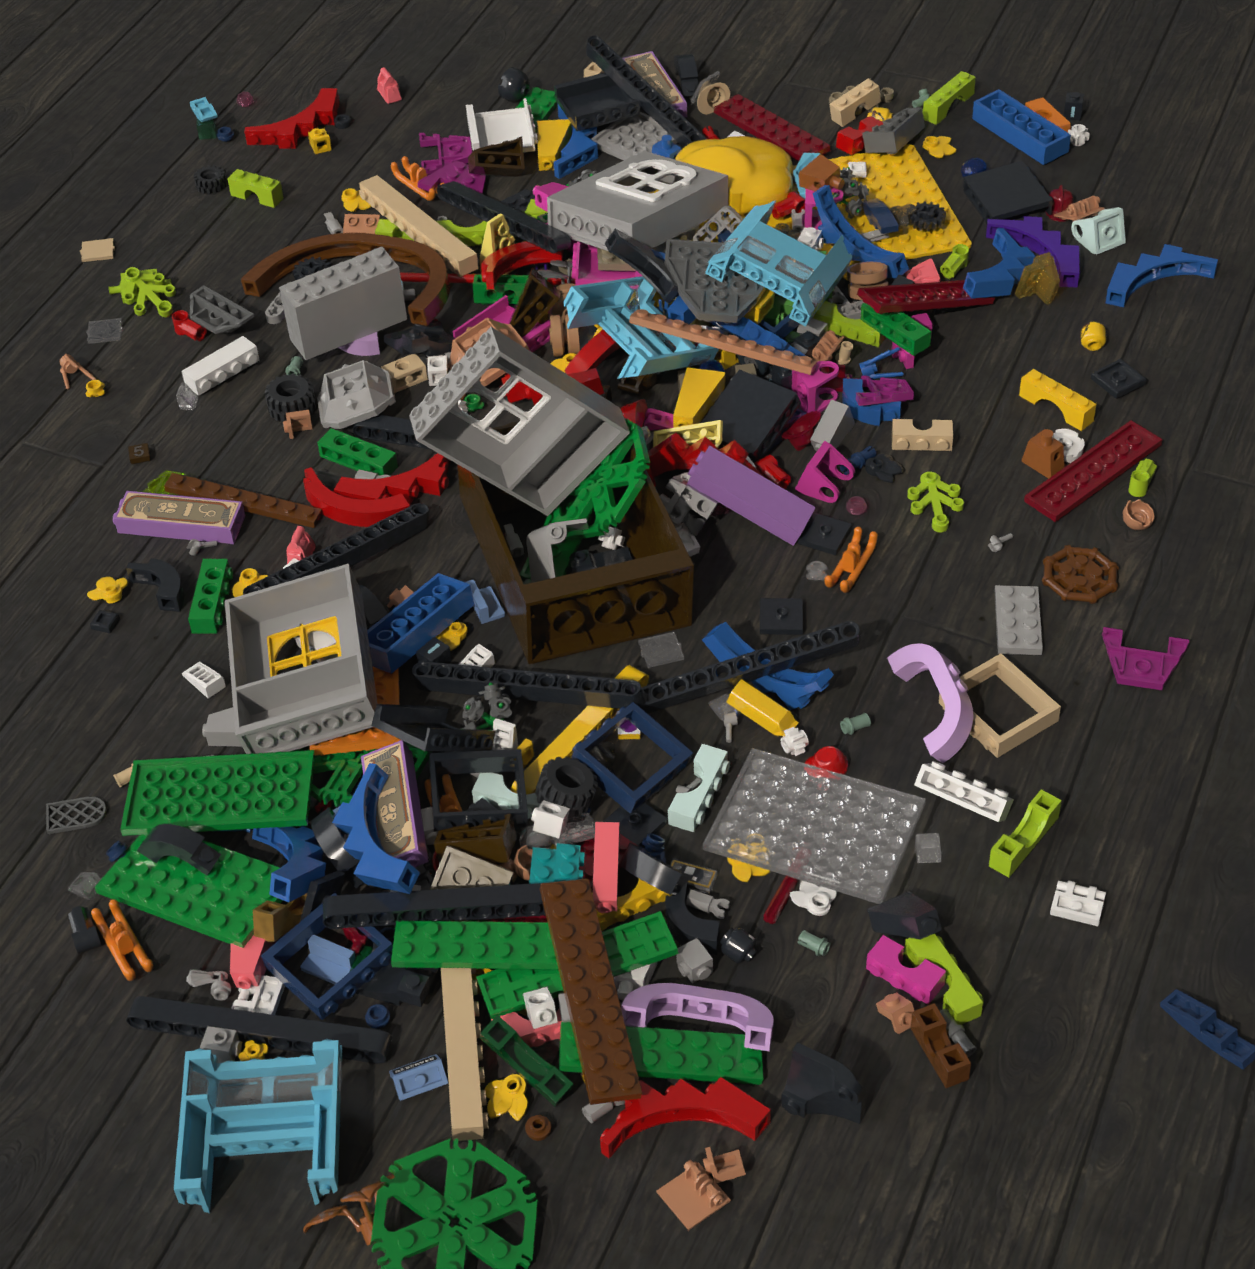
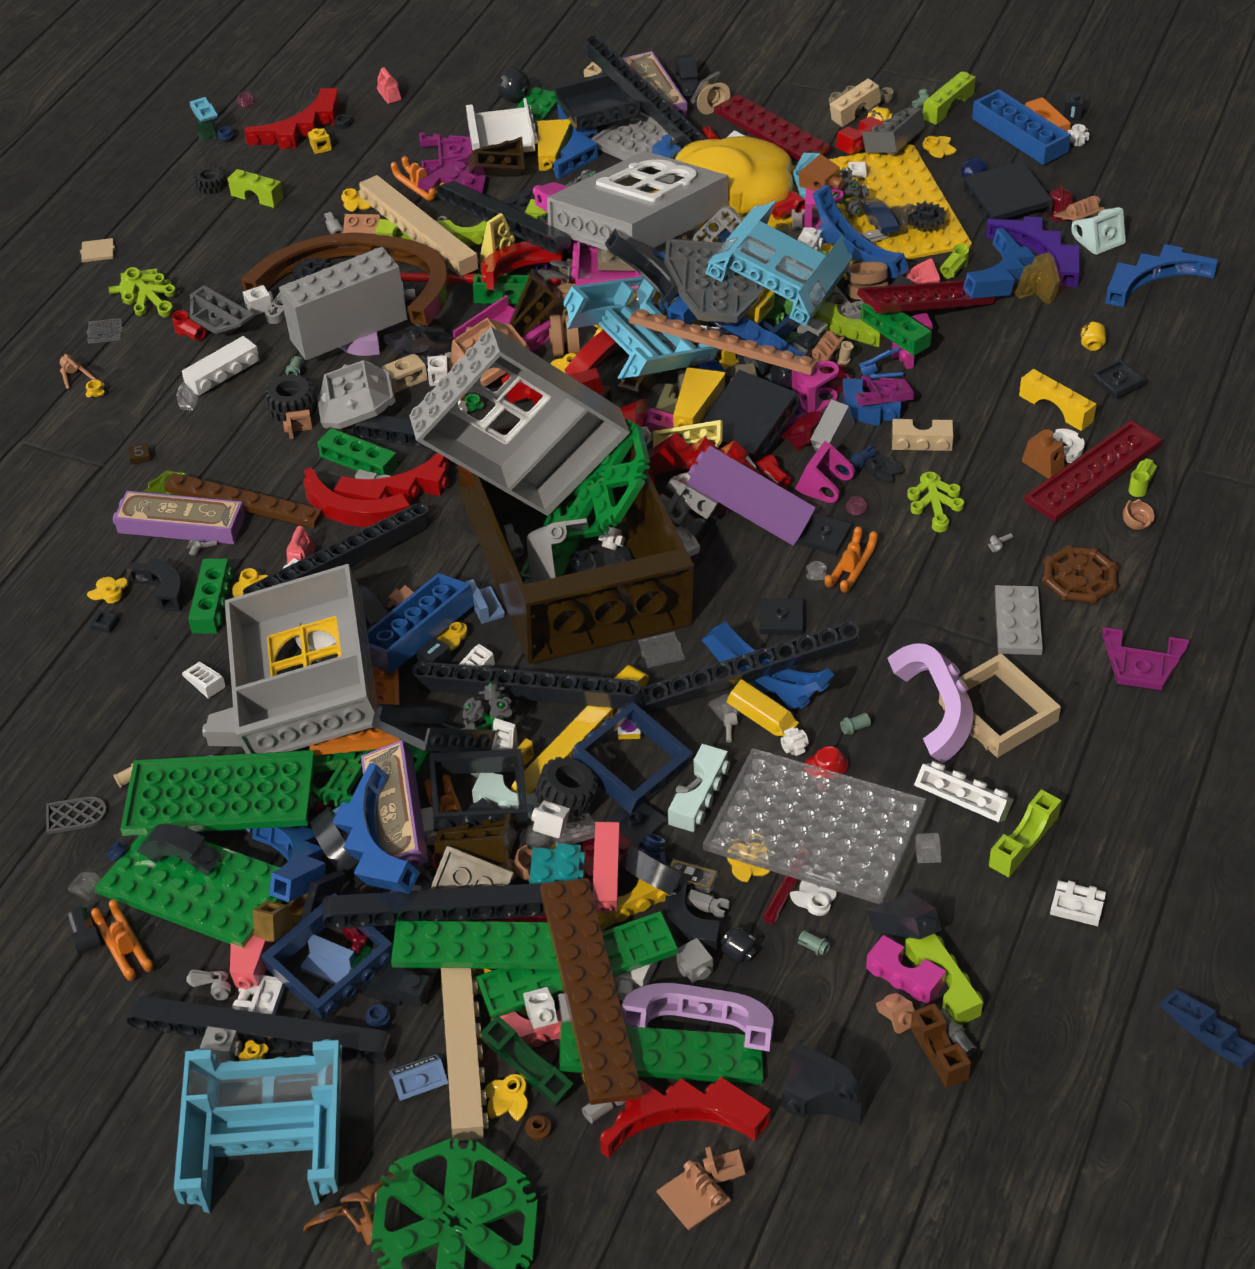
(257, 299): none -> white brick
(667, 400): none -> olive slope

